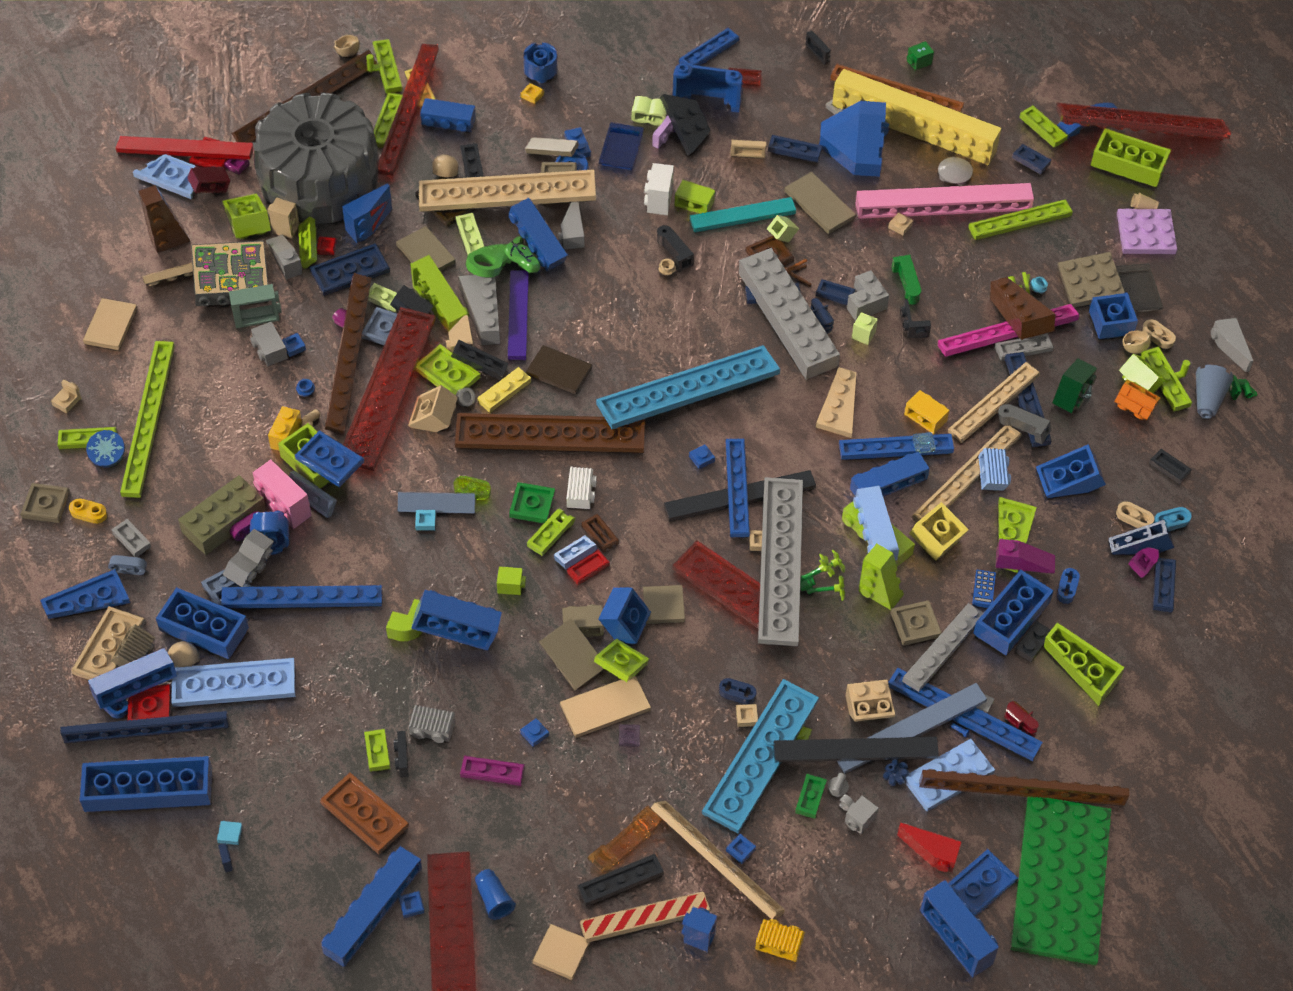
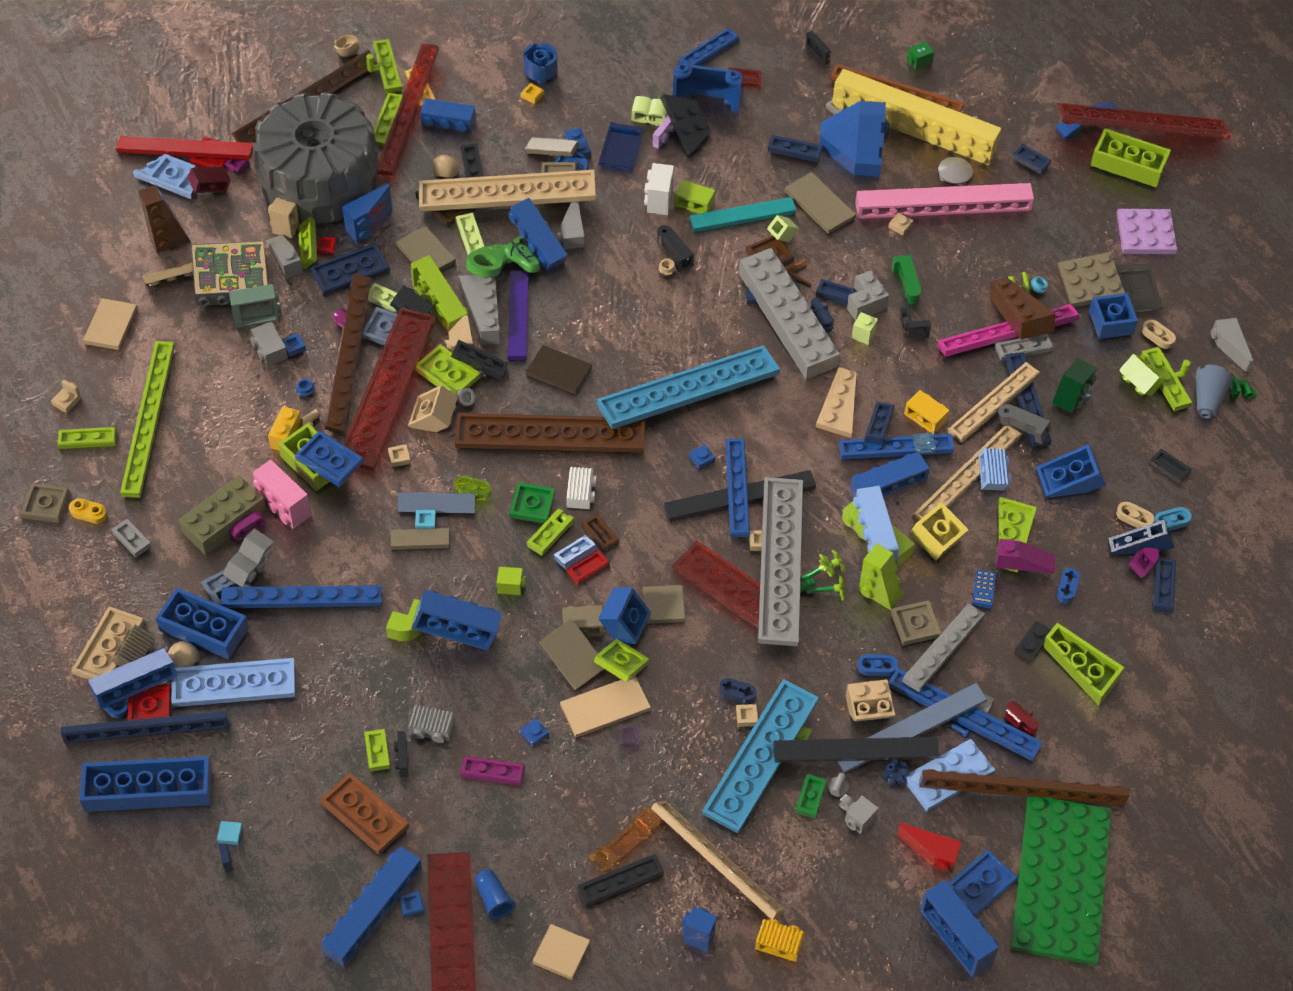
(87, 596): blue wing -> none
(105, 448): blue tile -> none
(127, 565): sand blue beam -> none
(247, 216): lime slope -> none
(274, 526): blue brick -> none
(317, 498): sand blue tile -> none
(399, 455): none -> tan plate
(419, 539): none -> dark tan tile
(504, 390): light yellow plate -> none
(641, 917): tan tile -> none
(740, 848): blue plate -> none
(748, 148): tan tile -> none
(877, 665): none -> blue plate
(879, 423): none -> dark blue tile
(1013, 612): blue brick -> none
(1020, 219): lime tile -> none
(1043, 126): lime plate -> none
(1136, 341): tan hair -> none
(1137, 400): orange brick -> none
(1141, 201): tan cone -> none

